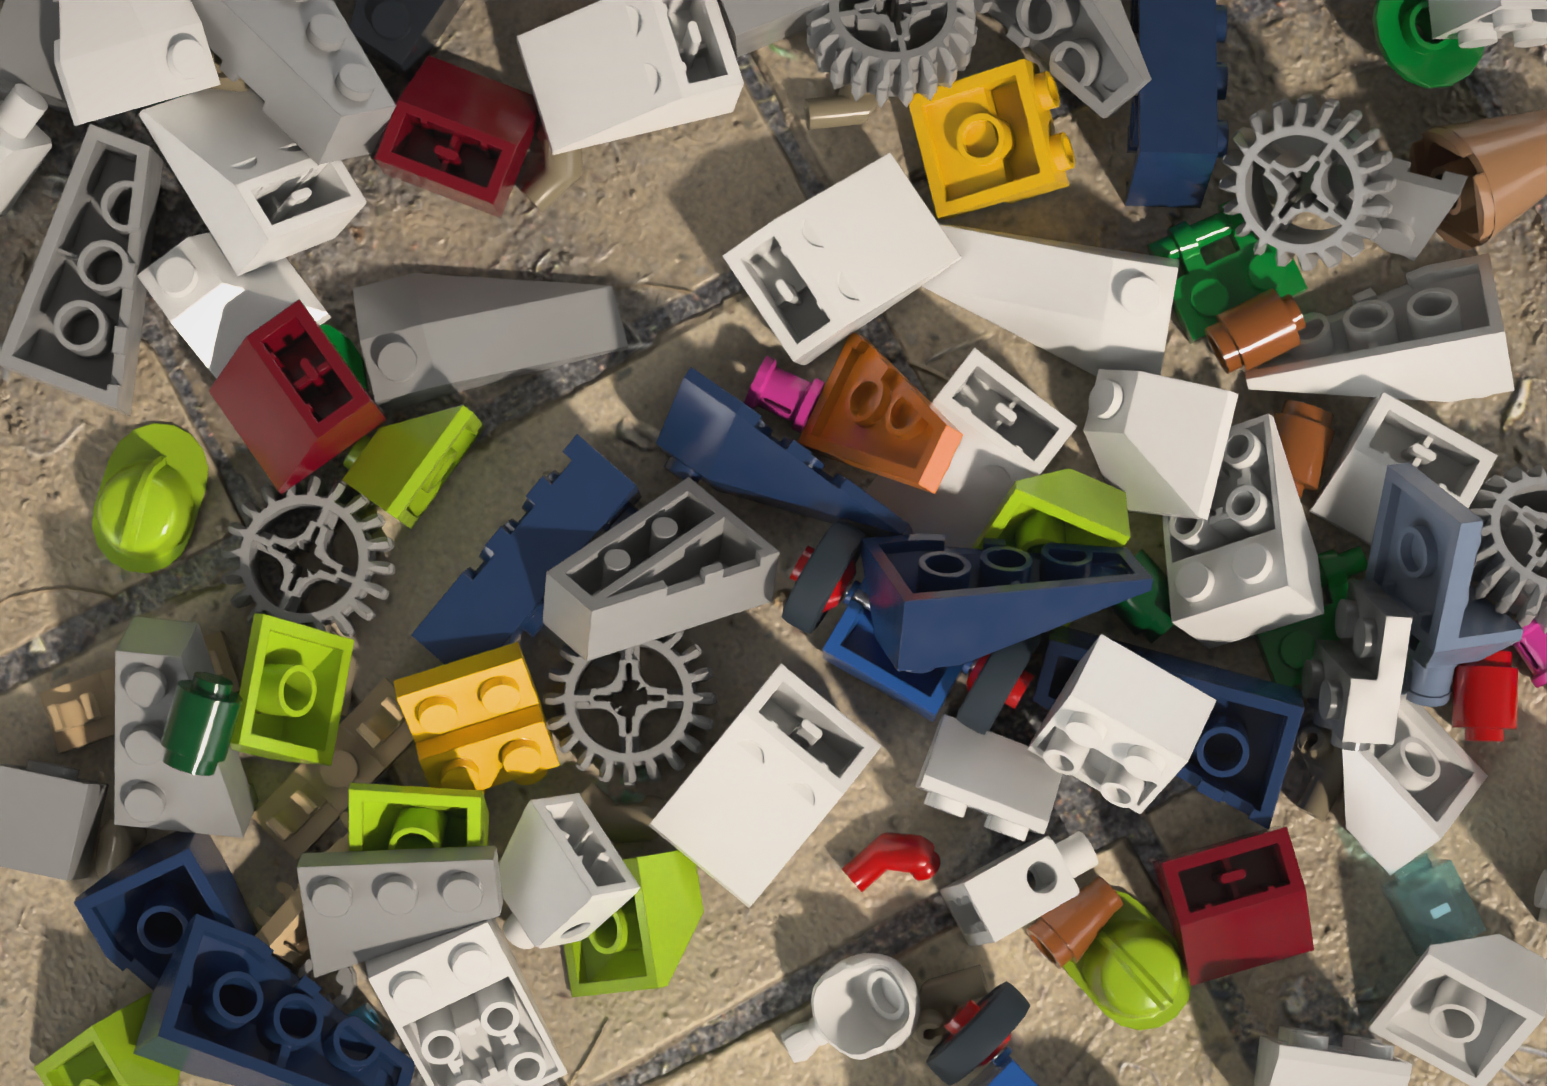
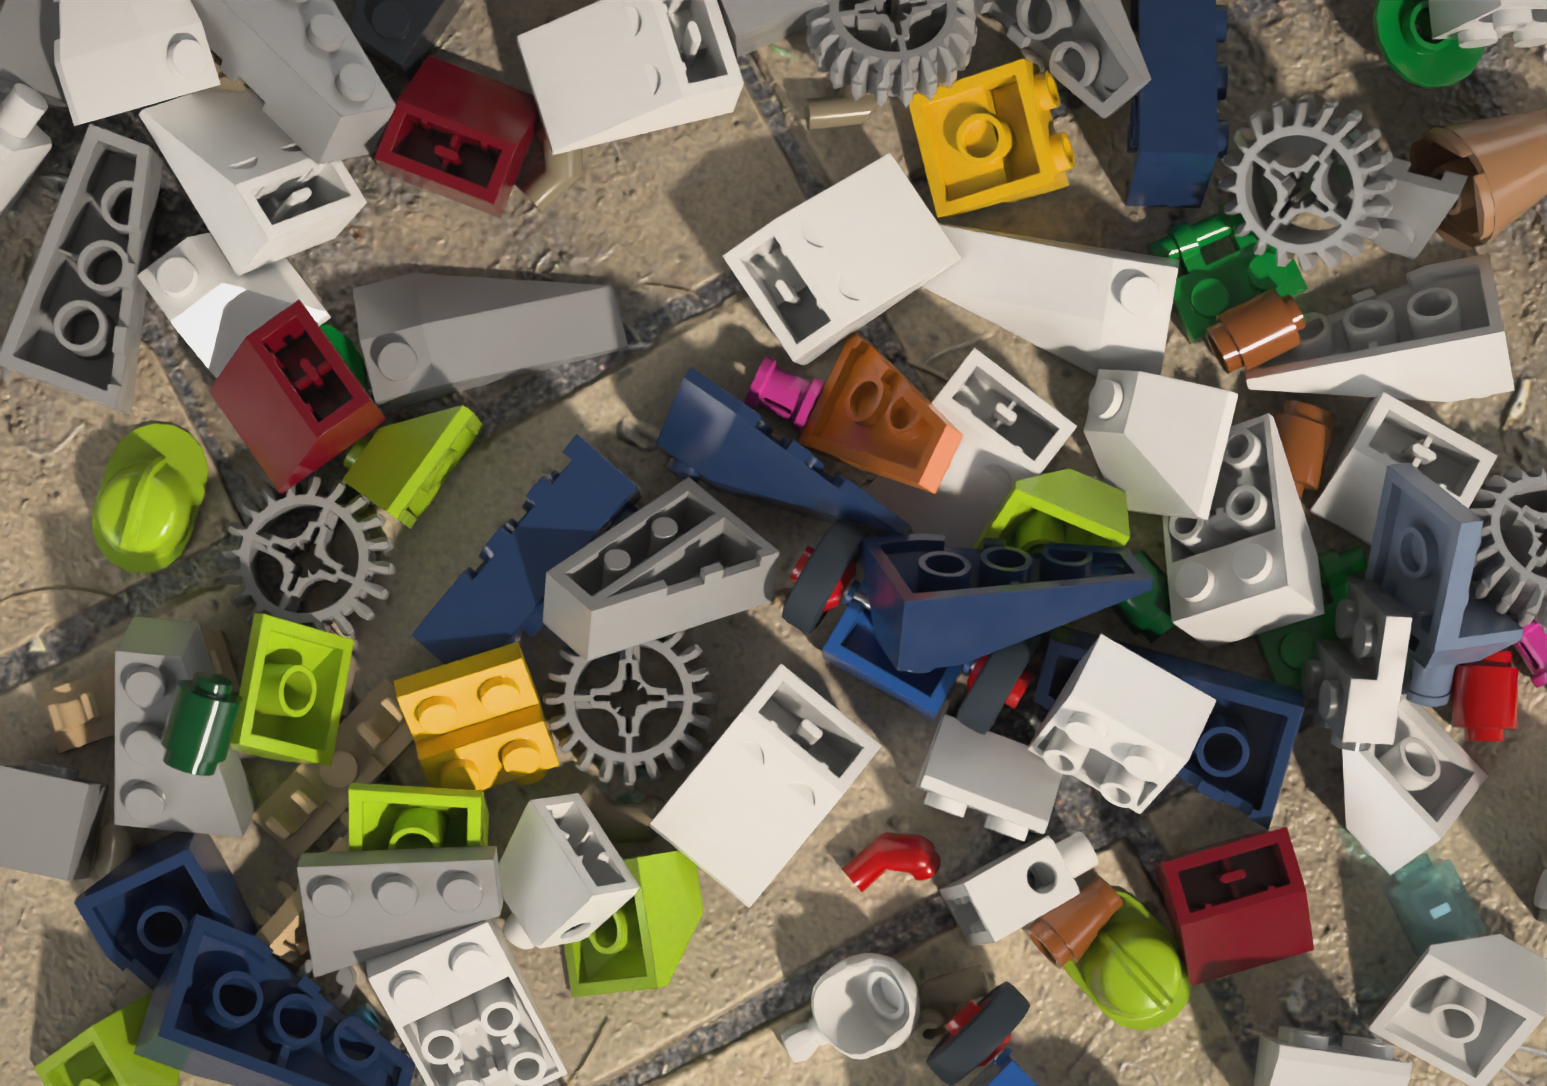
(1325, 769): dark tan arm -> none

